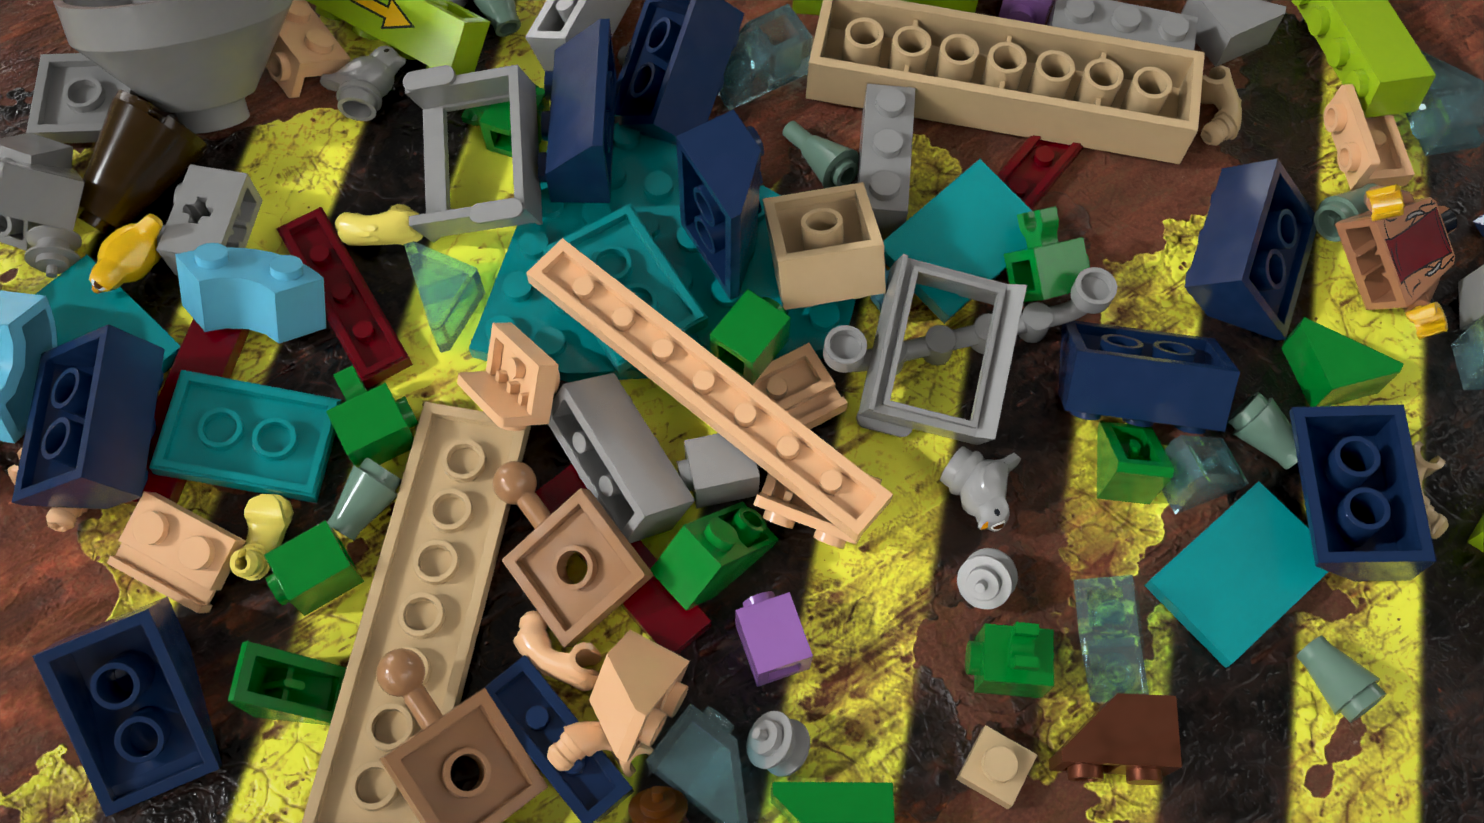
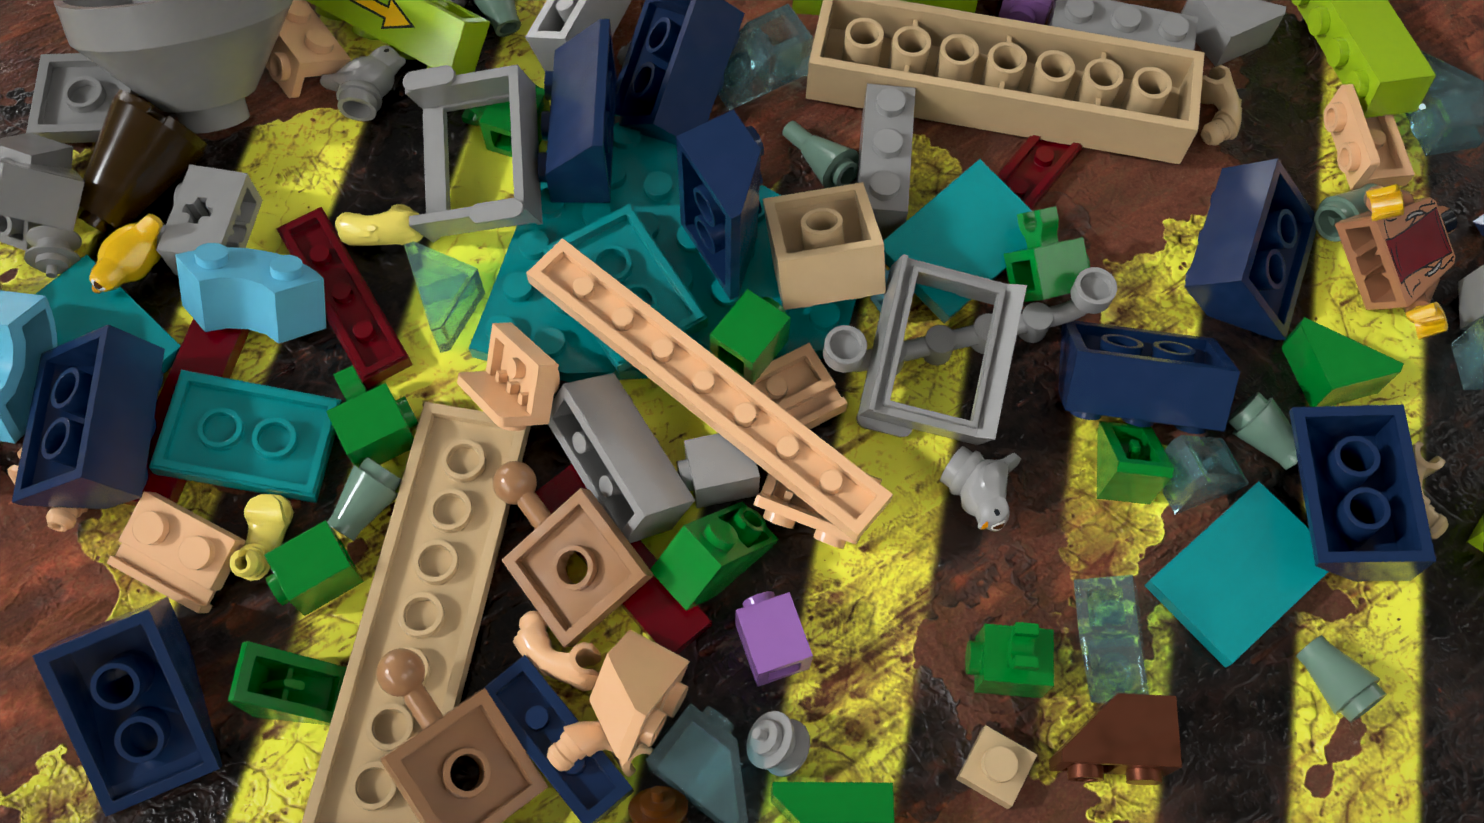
(987, 578): light grey wheel -> none

